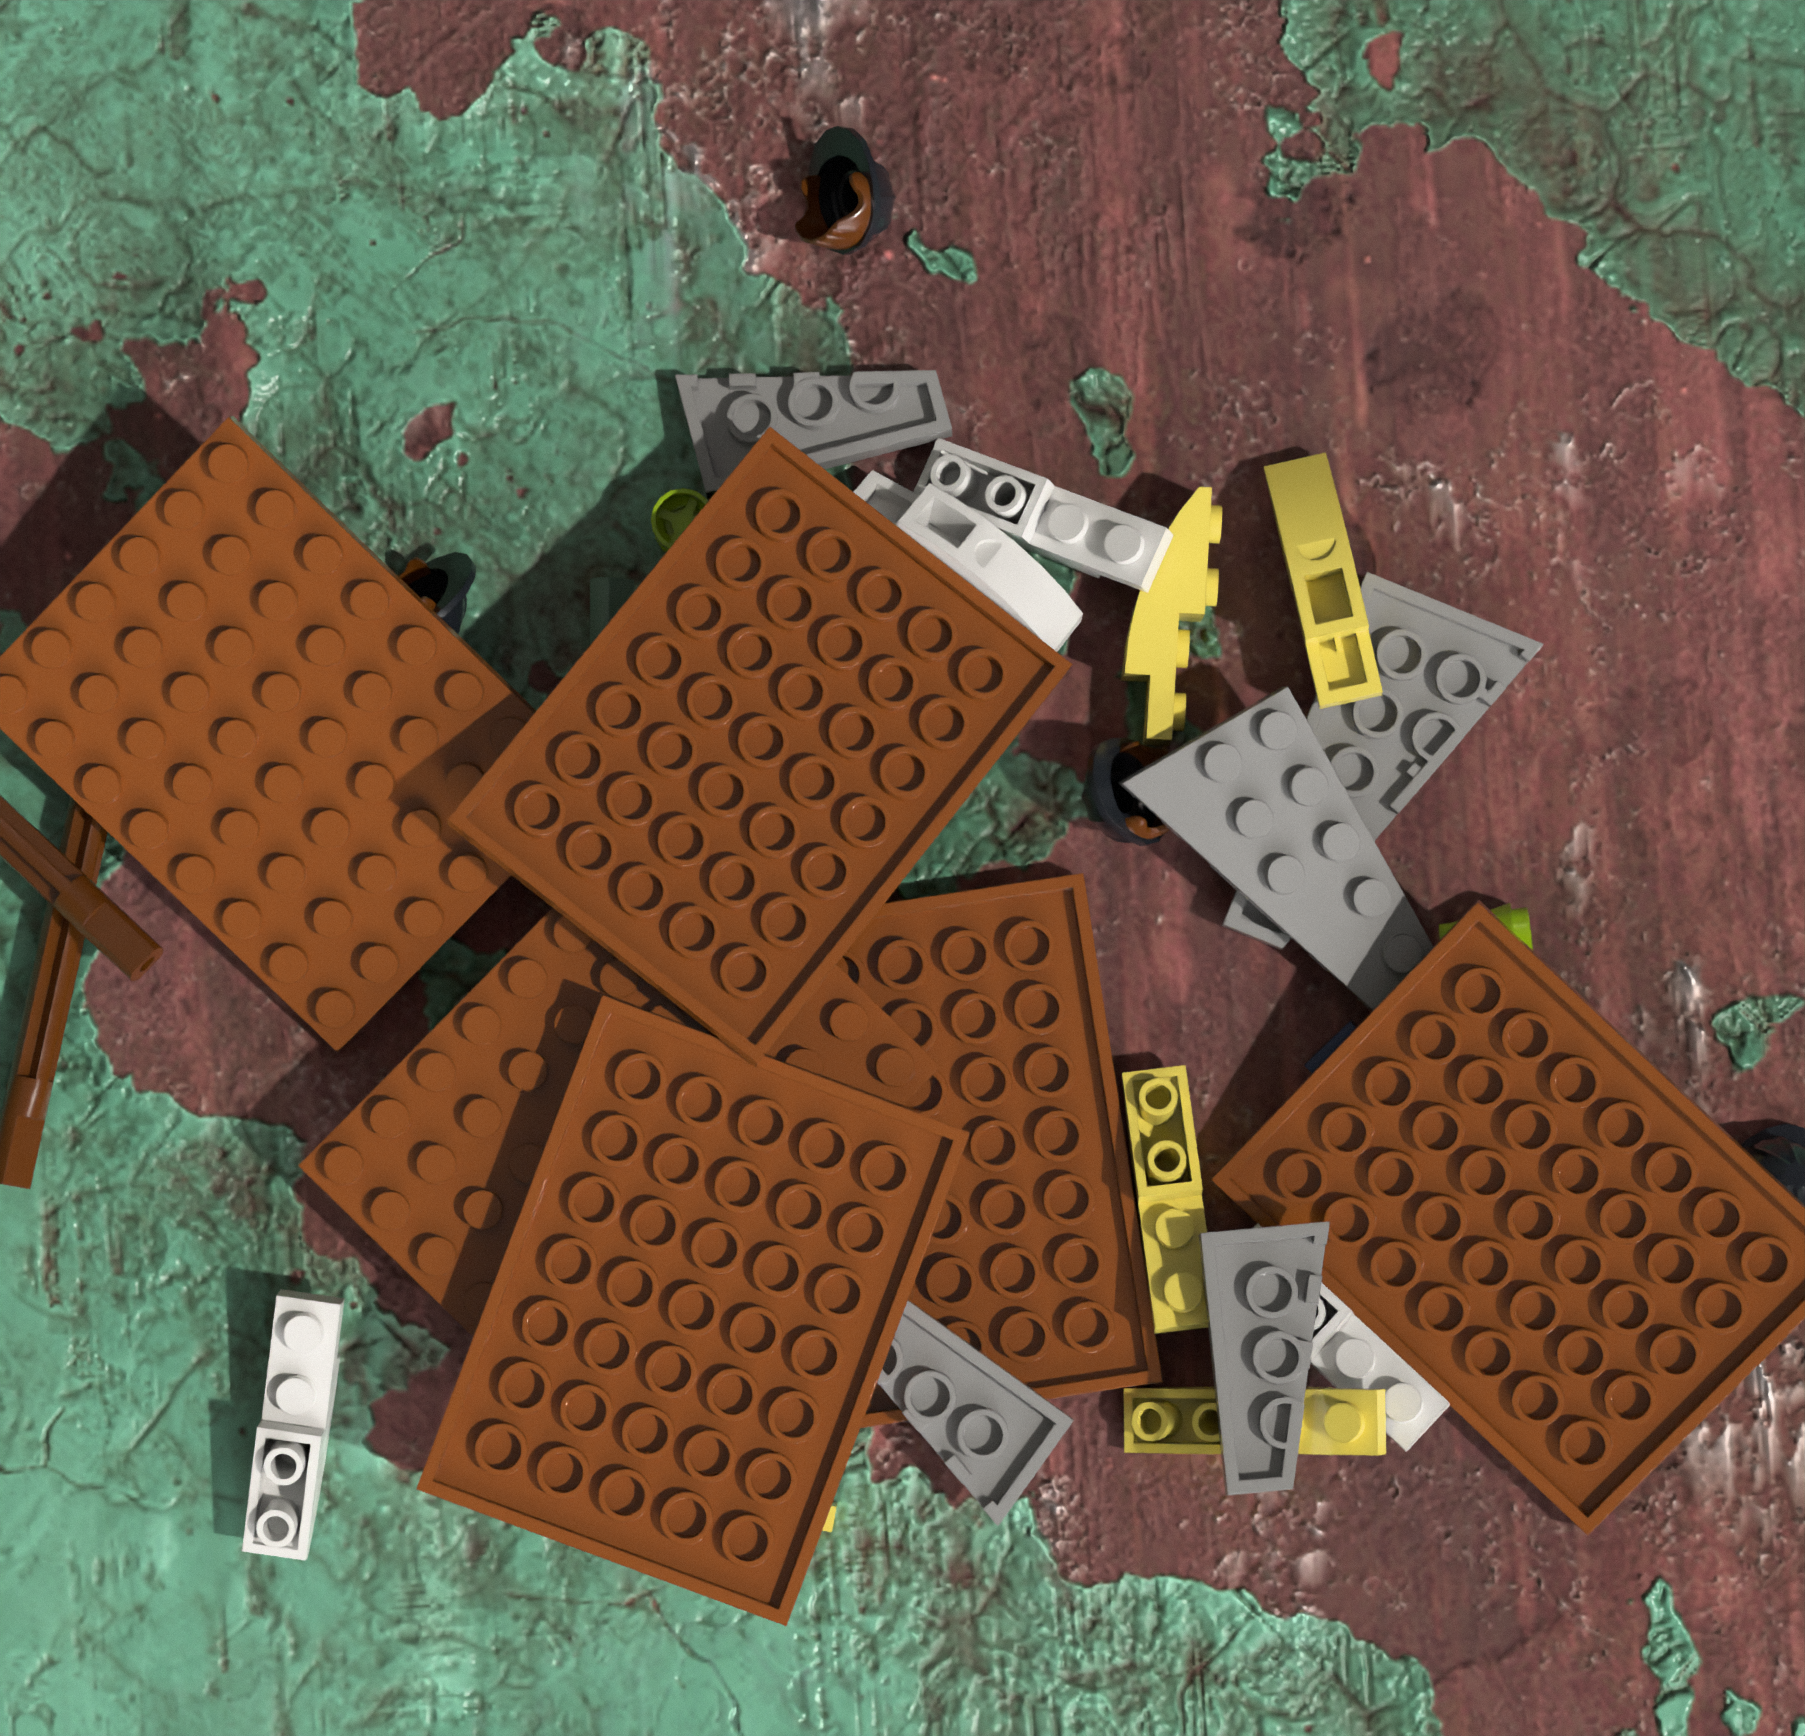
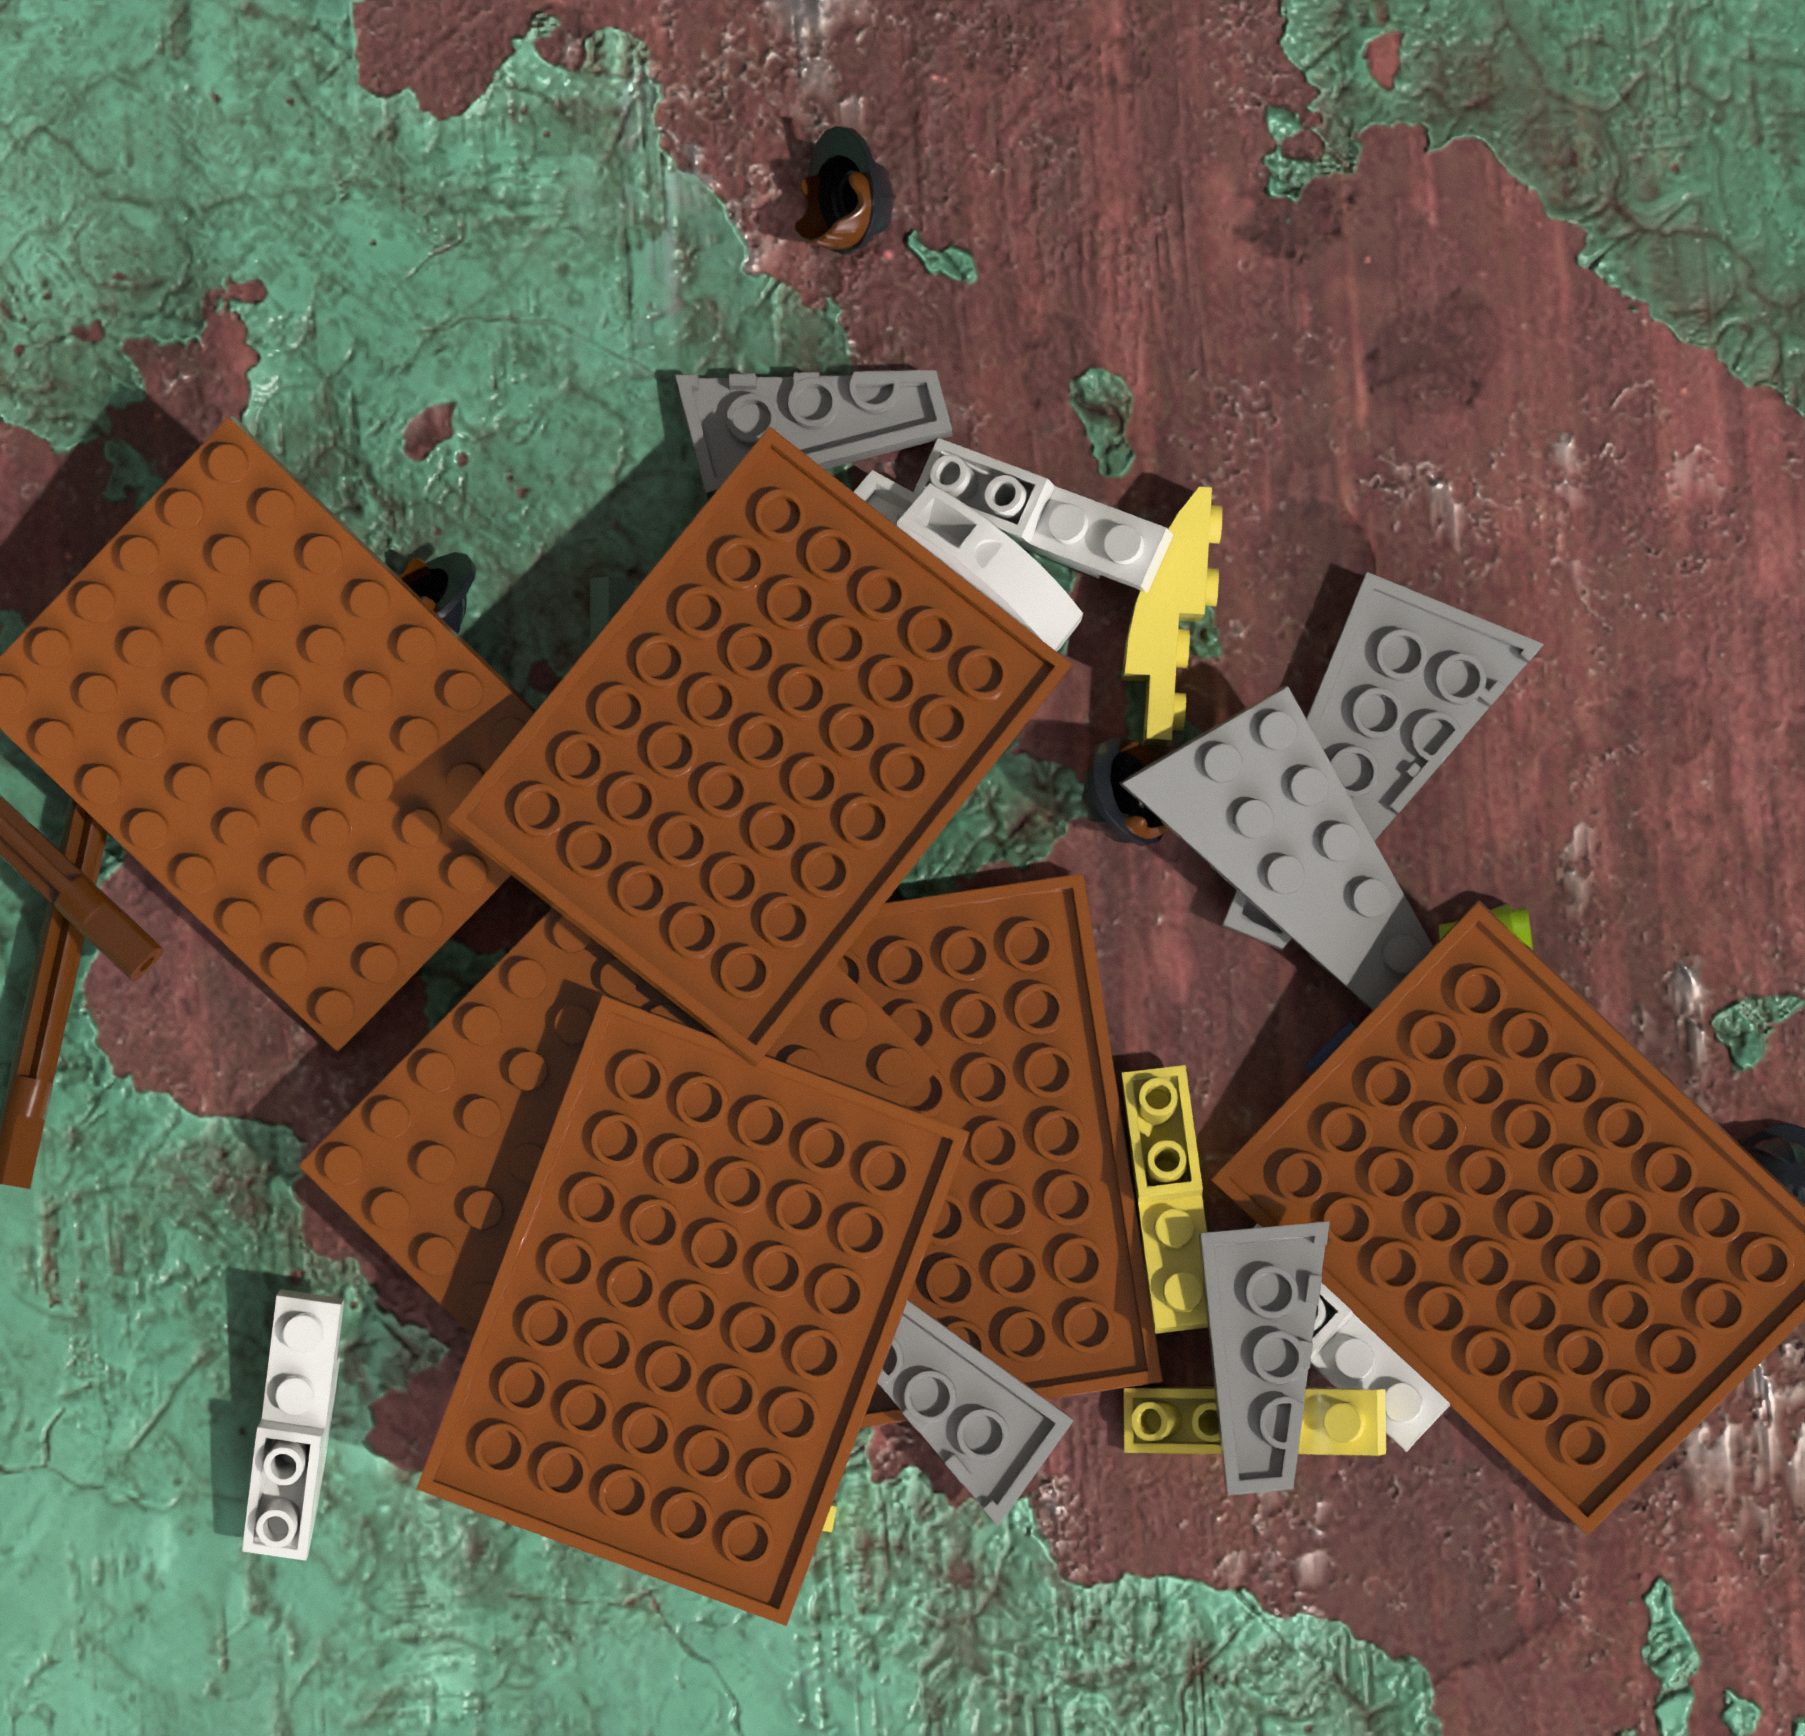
(674, 514): lime wheel -> none
(1323, 580): light yellow slope -> none

